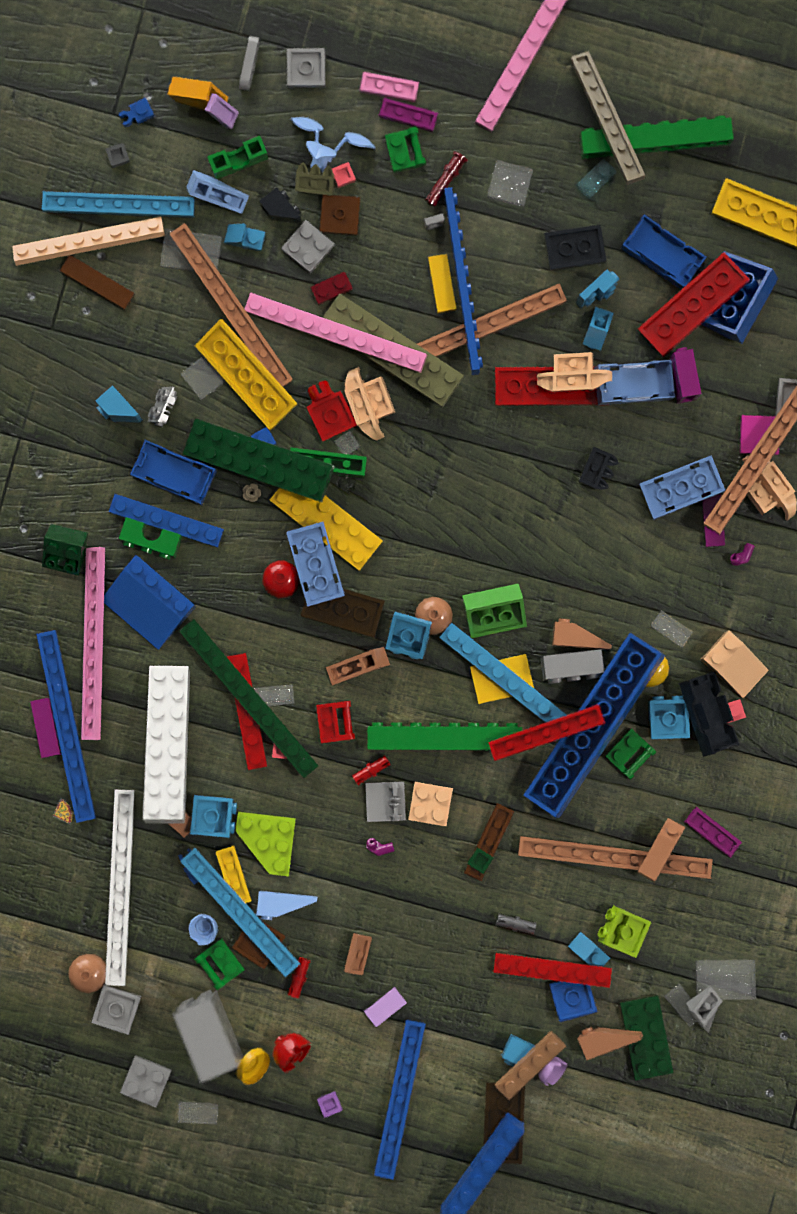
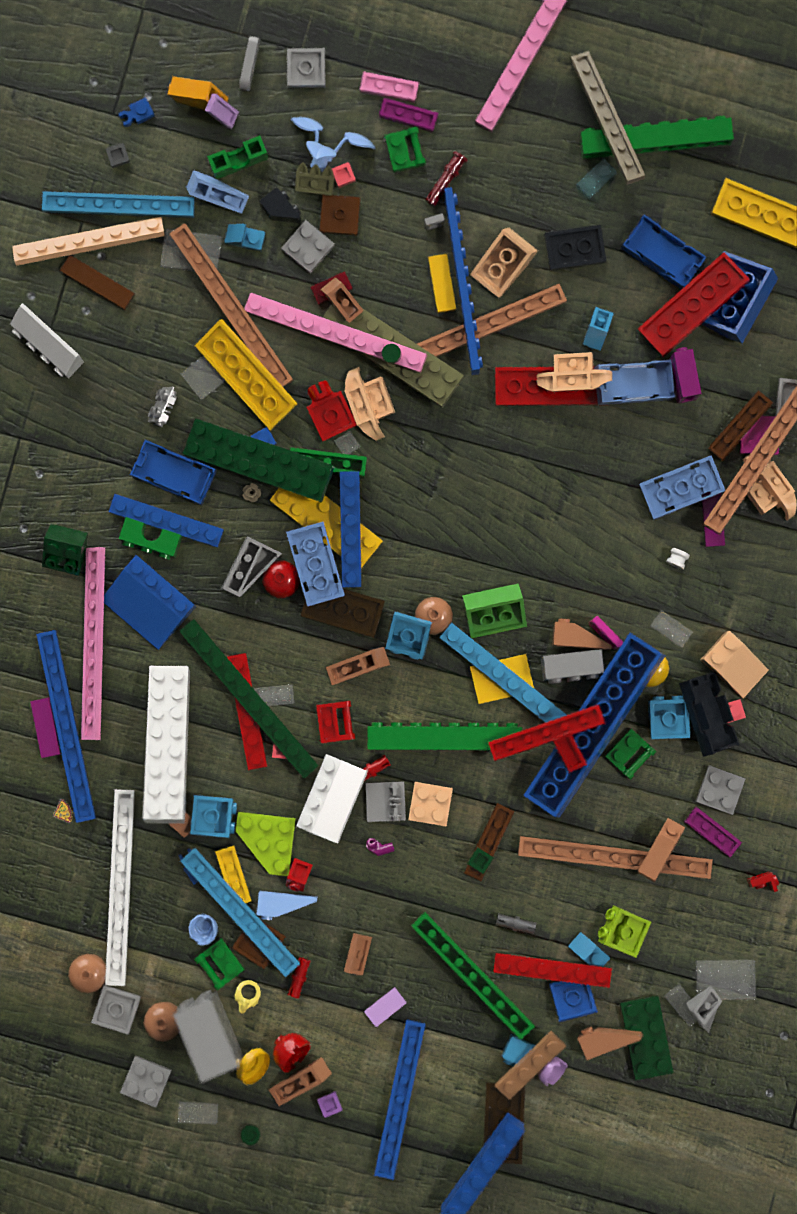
(46, 341): none -> white slope
(115, 407): dark azure slope -> none
(160, 1021): none -> nougat cylinder
(244, 1003): none -> light yellow piece
(248, 566): none -> light grey wedge
(250, 1134): none -> dark green tile
(298, 875): none -> red bracket
(300, 1081): none -> nougat slope
(331, 798): none -> white slope
(342, 299): none -> nougat slope
(350, 528): none -> blue plate
(391, 353): none -> dark green tile
(473, 975): none -> green brick
(503, 262): none -> light nougat slope
(510, 183): clear plate -> none
(569, 751): none -> red tile
(596, 468): black plate -> none
(601, 288): dark azure plate -> none
(606, 633): none -> dark pink tile
(678, 558): none -> white wheel
(720, 790): none -> light grey plate
(740, 425): none -> reddish brown tile
(743, 557): magenta arm -> none
(759, 881): none -> red bracket

